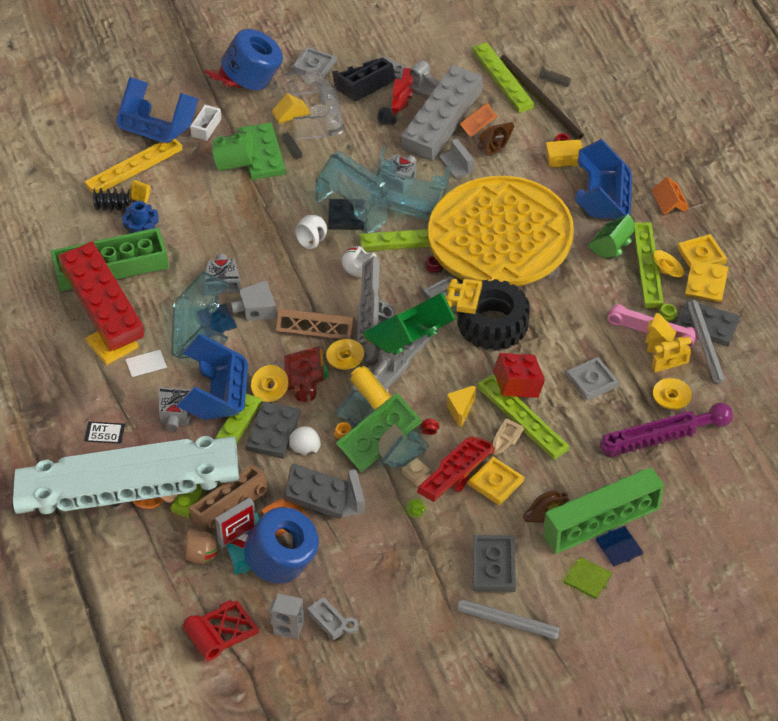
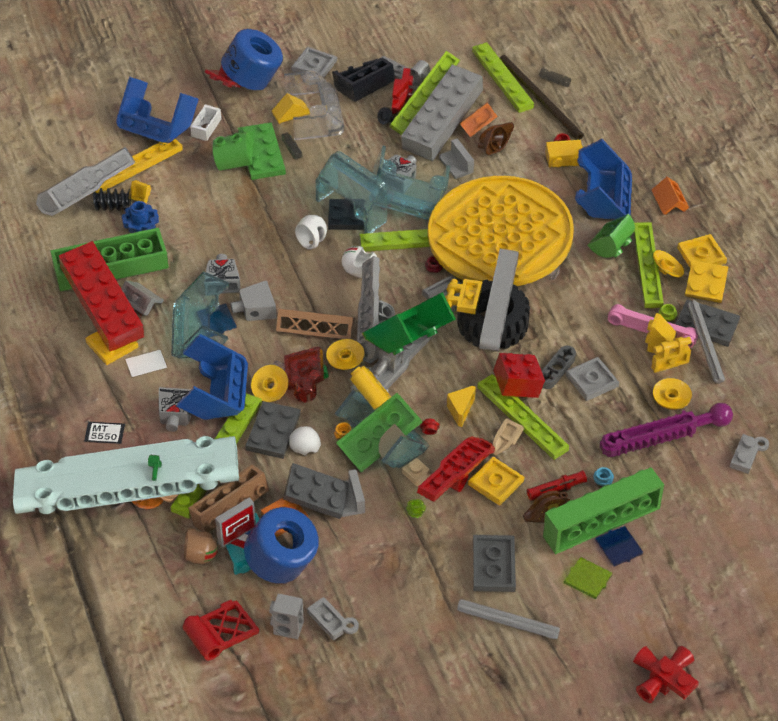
(82, 183): none -> light grey piece
(140, 297): none -> light grey panel
(153, 461): none -> green hand
(423, 92): none -> lime plate
(499, 300): none -> light grey beam
(558, 360): none -> dark grey beam
(578, 478): none -> red pin
(603, 476): none -> medium azure plate
(665, 674): none -> red brick
(746, 452): none -> light grey hinge

